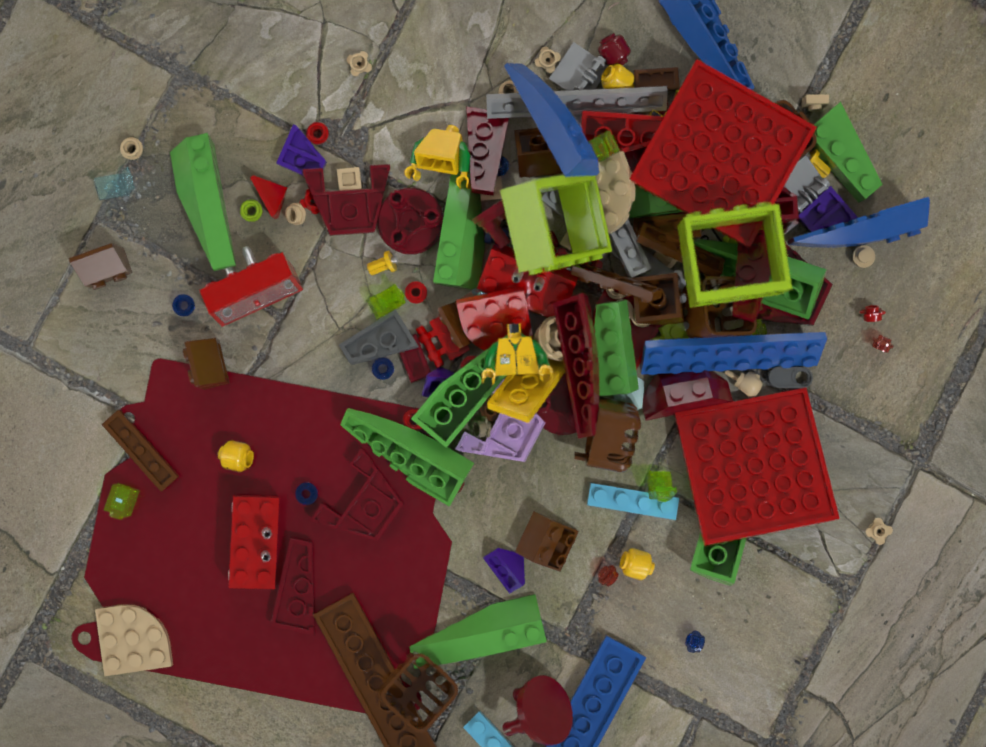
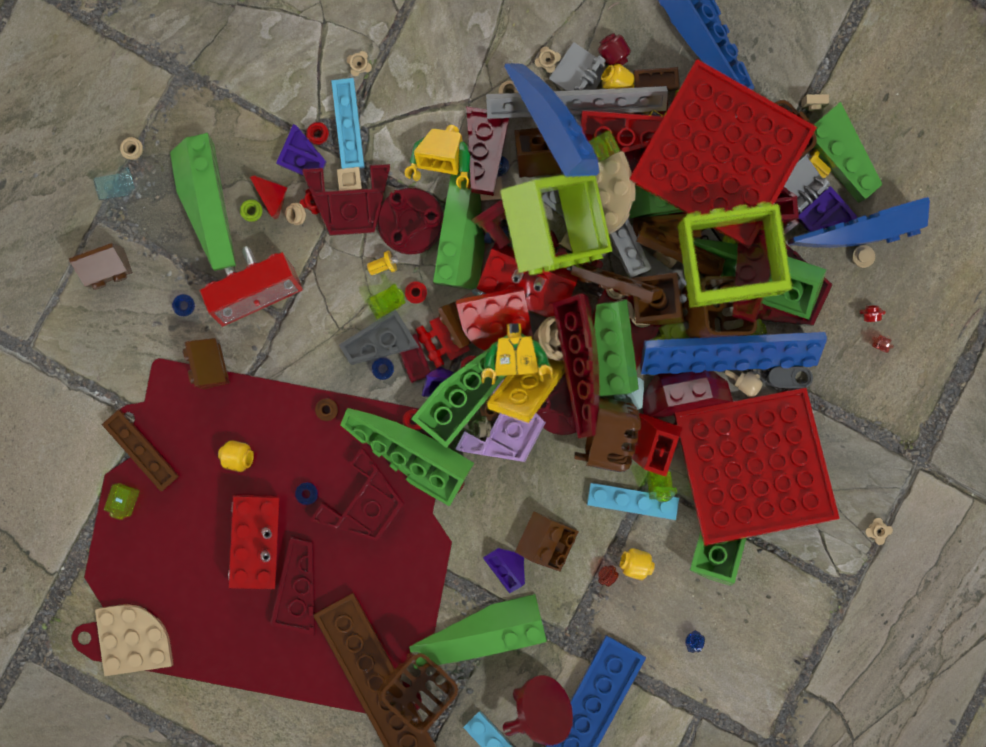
(333, 409): none -> reddish brown plate
(348, 123): none -> medium azure plate
(656, 444): none -> red slope

